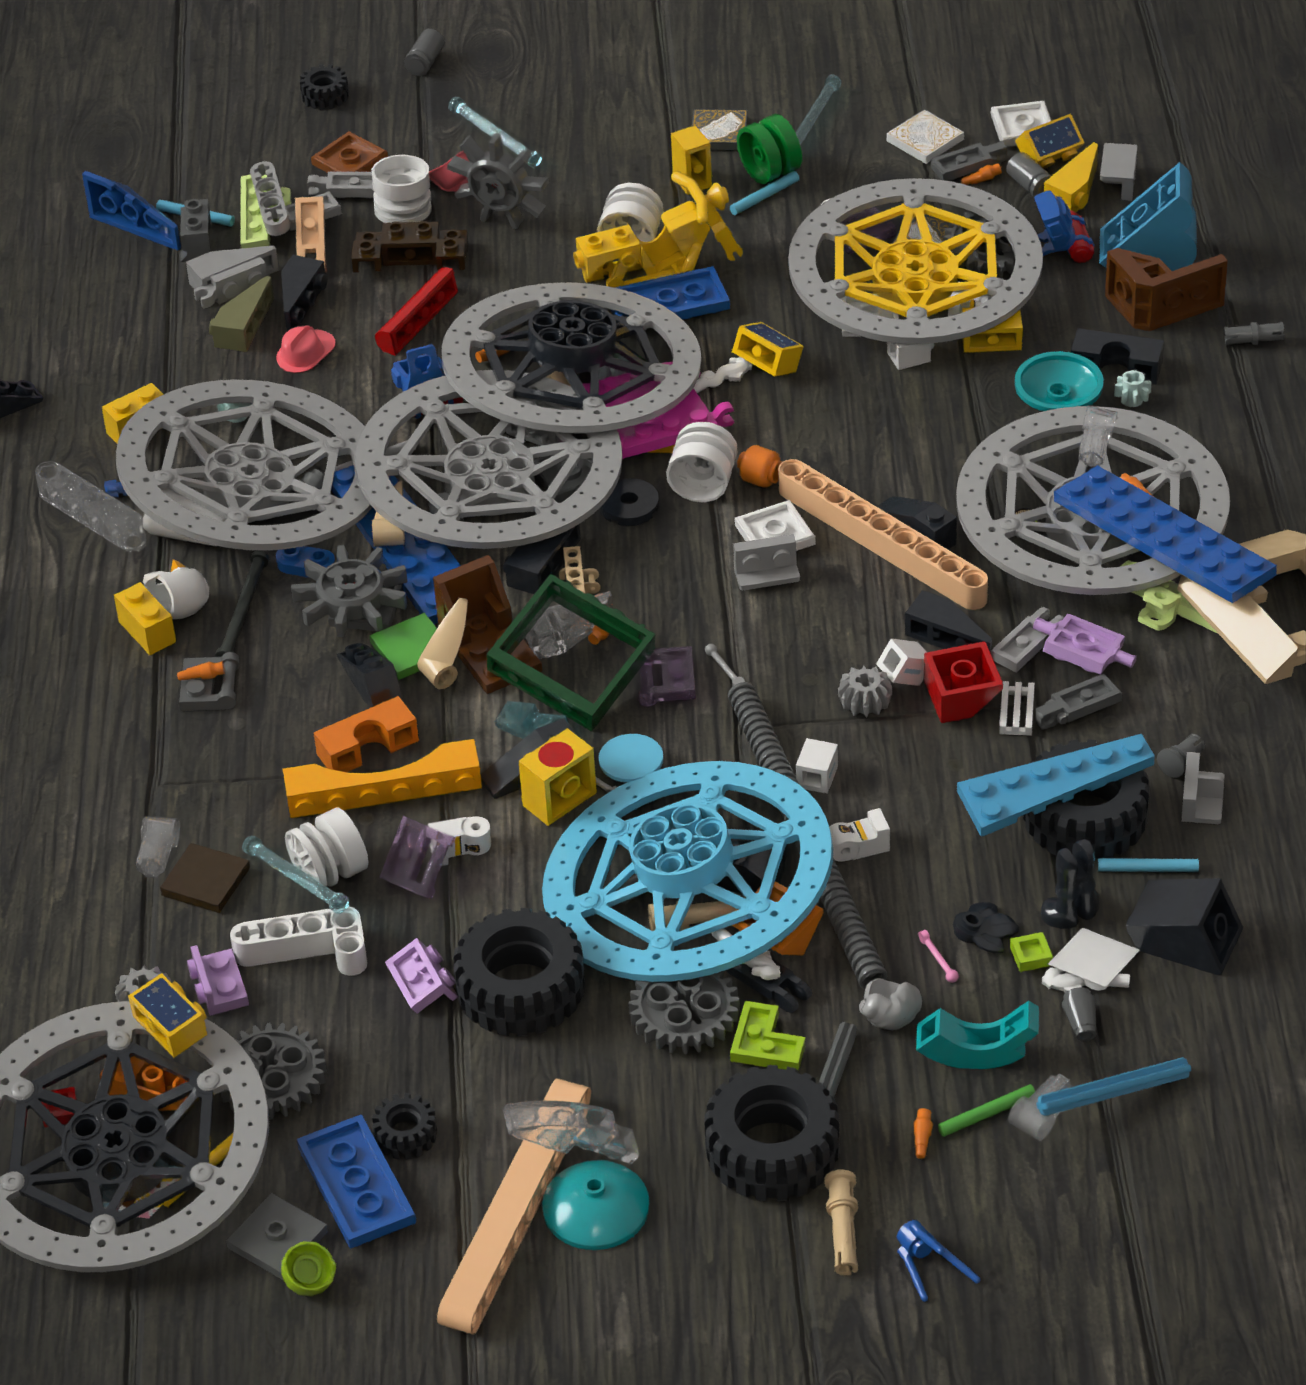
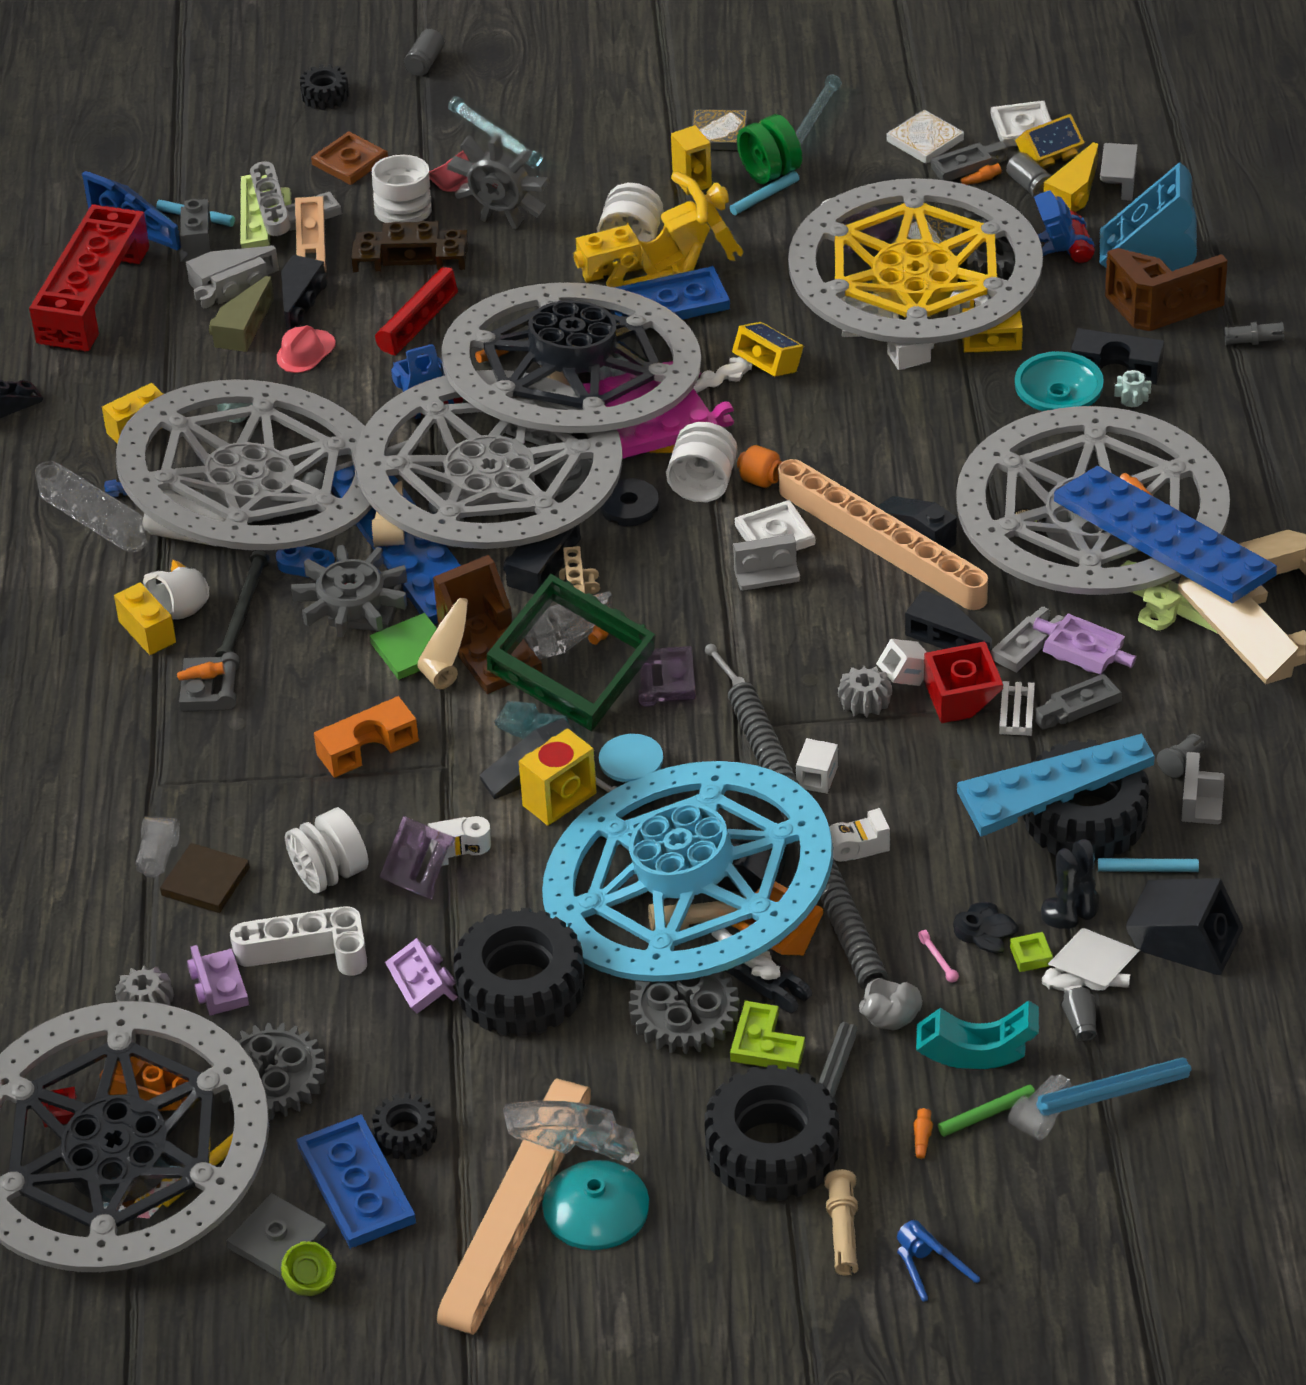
(66, 303): none -> red plate
(168, 1014): brick -> none
(337, 901): clear light blue bar -> none
(342, 184): light grey plate -> none
(370, 673): black slope -> none
(445, 770): light orange arch -> none
(1097, 430): clear piece -> none

